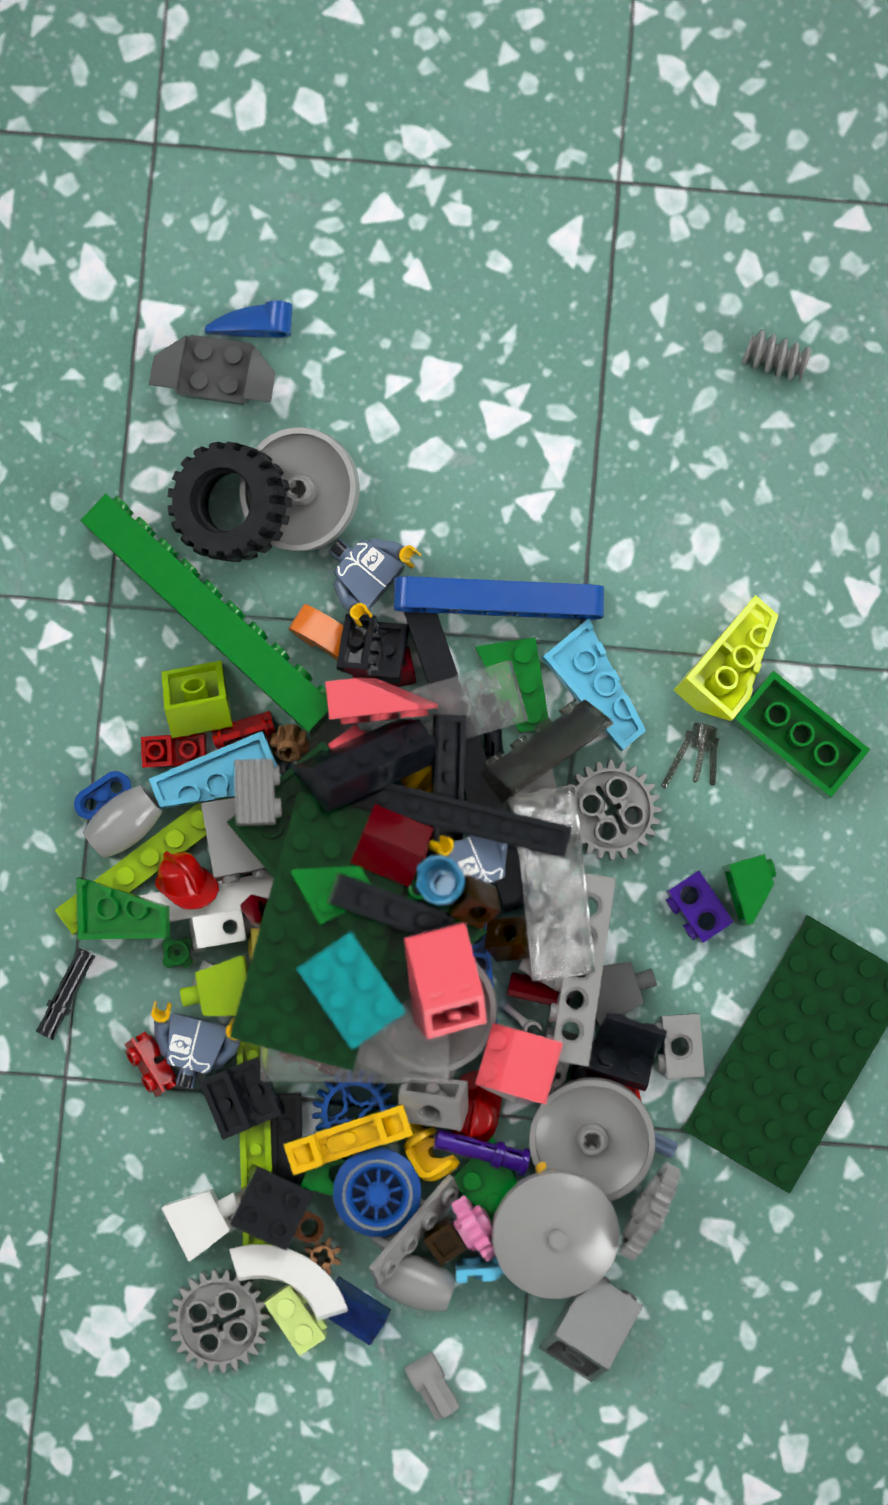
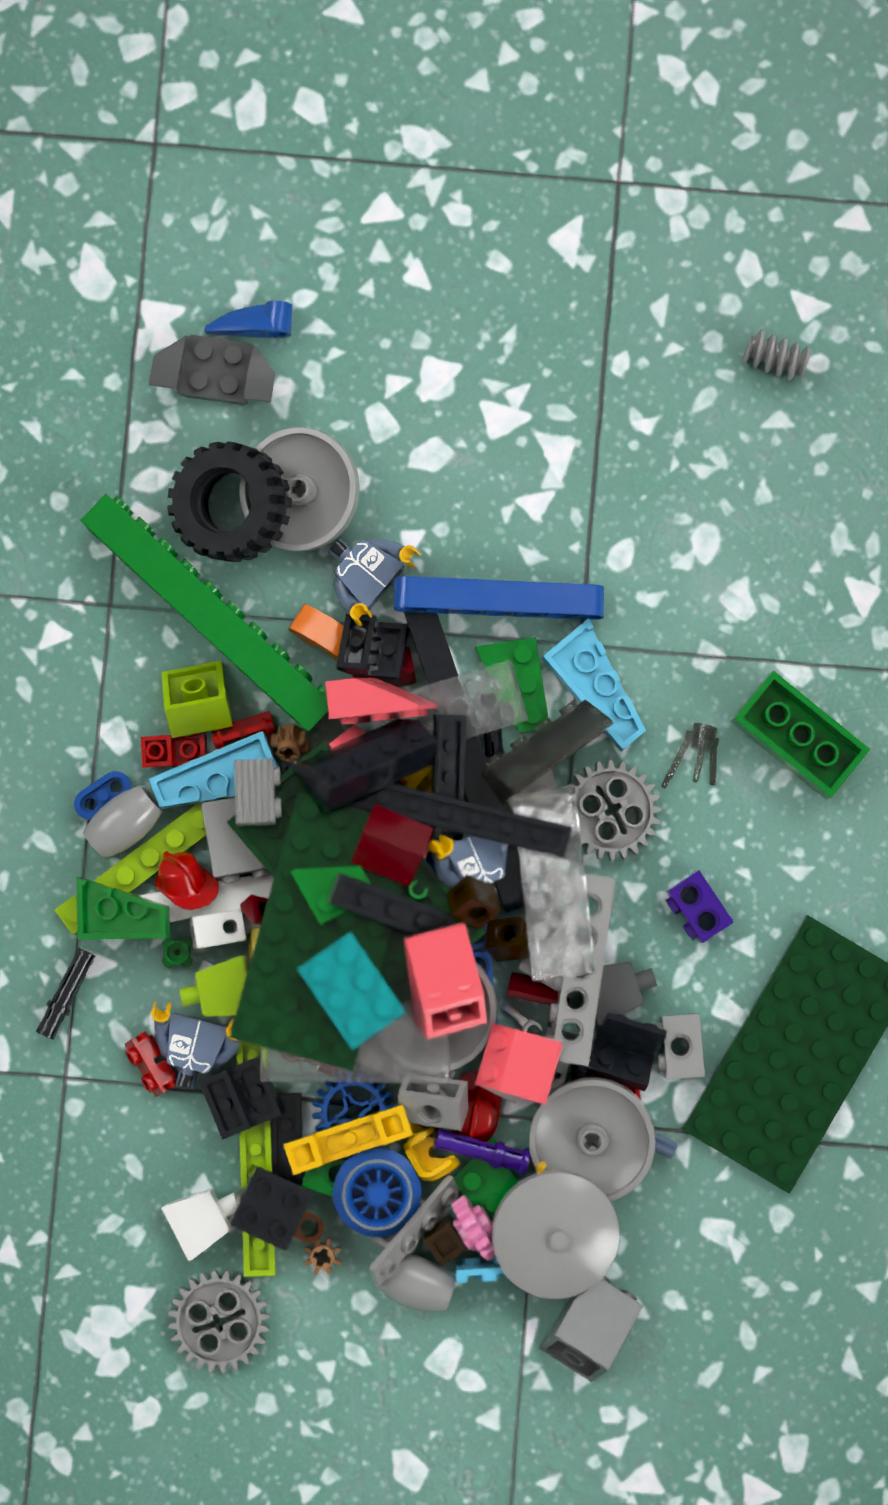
(293, 1269): white tile -> none
(296, 1319): yellowish green brick -> none
(364, 1313): clear blue hinge -> none
(429, 1379): light grey piece -> none
(440, 880): dark azure hair -> none
(649, 1211): light grey gear -> none
(727, 670): neon yellow wedge -> none
(749, 885): green slope -> none

